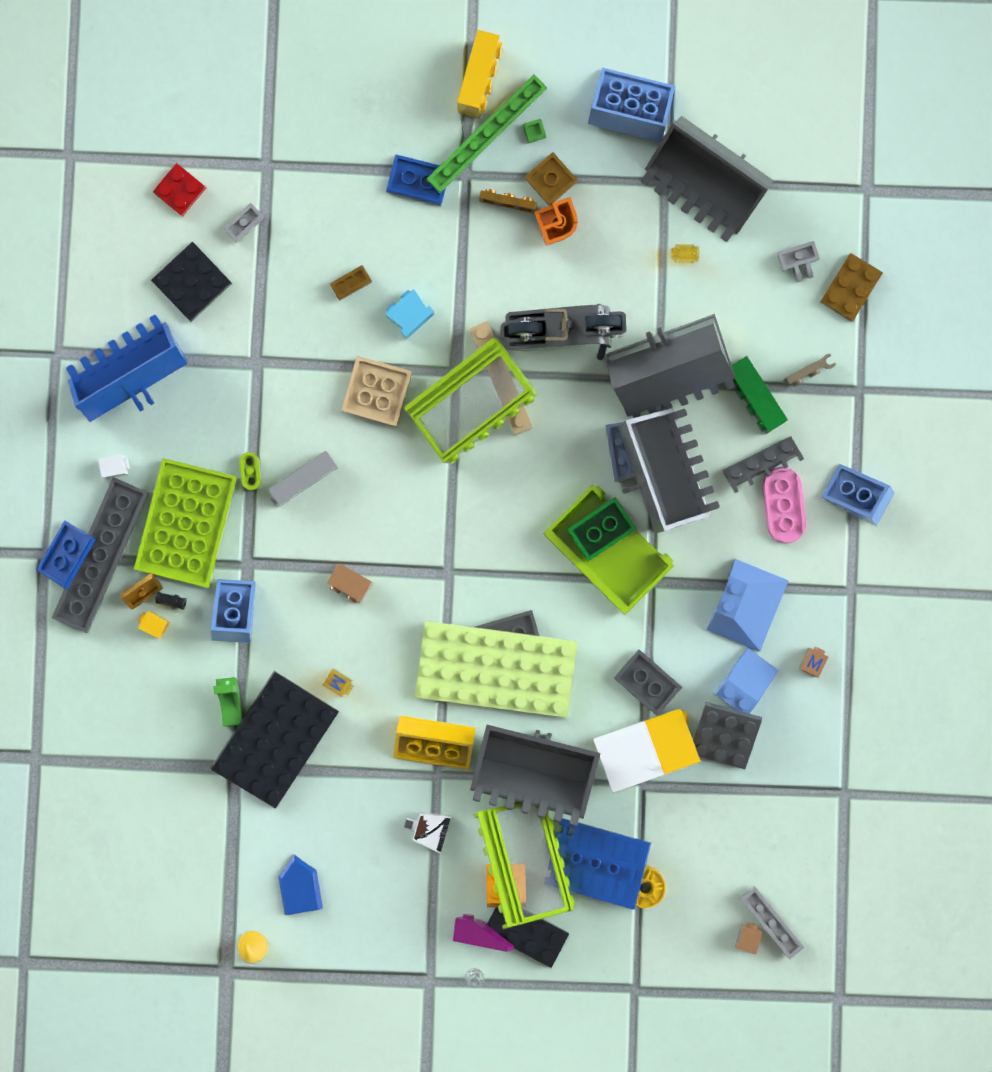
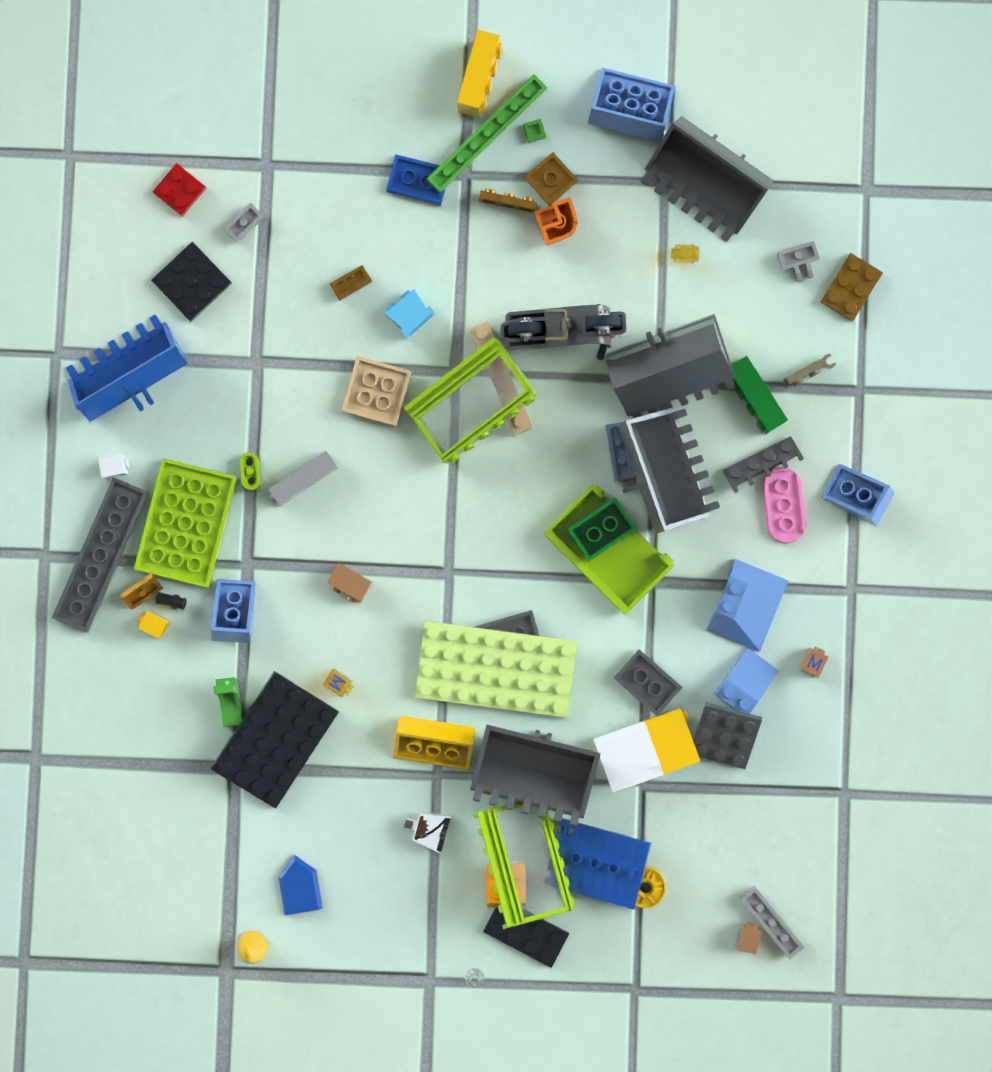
(65, 554): blue tile -> none
(478, 933): magenta slope -> none

